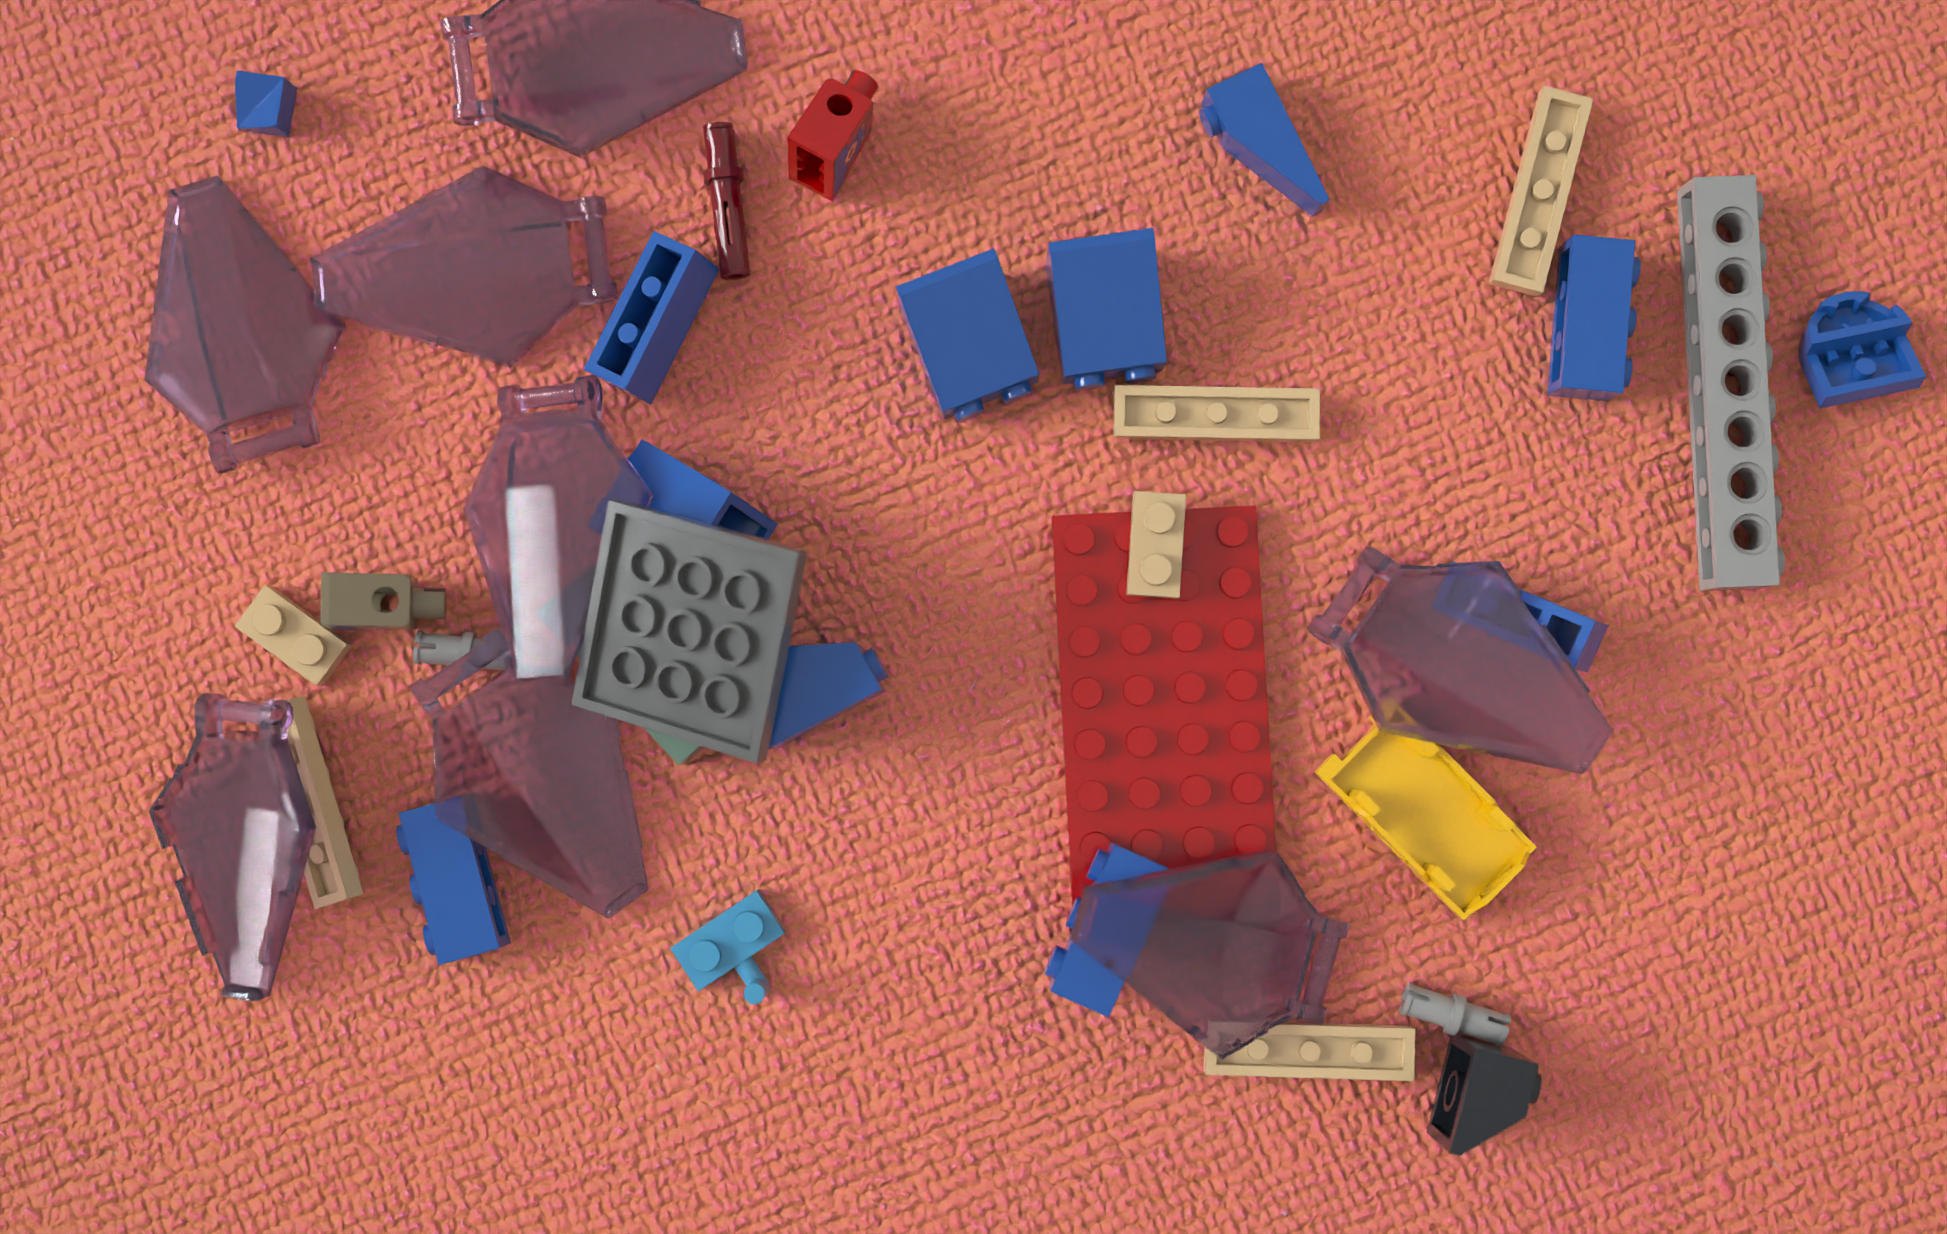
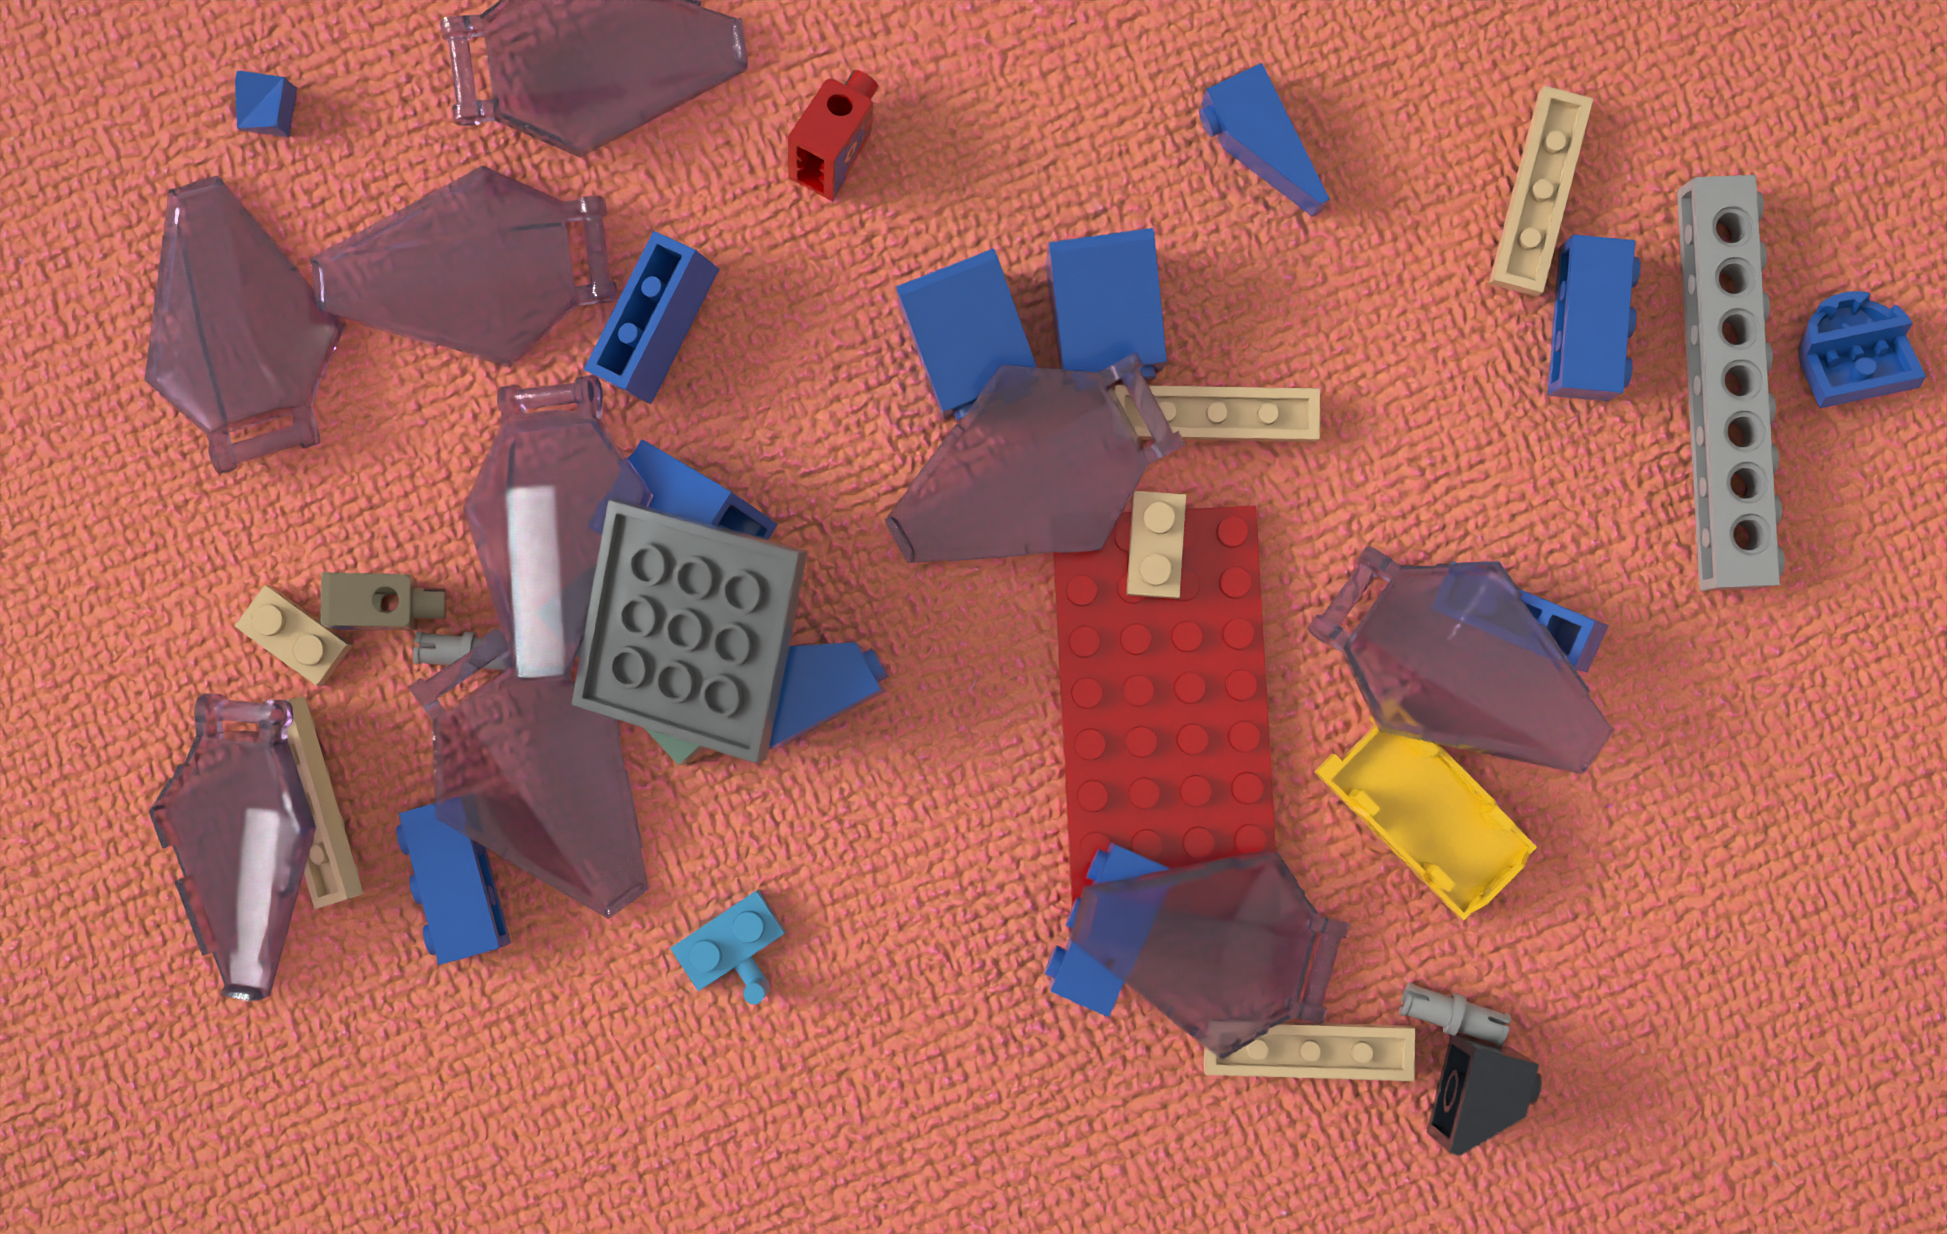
(724, 182): dark red pin -> none
(1033, 467): none -> windscreen

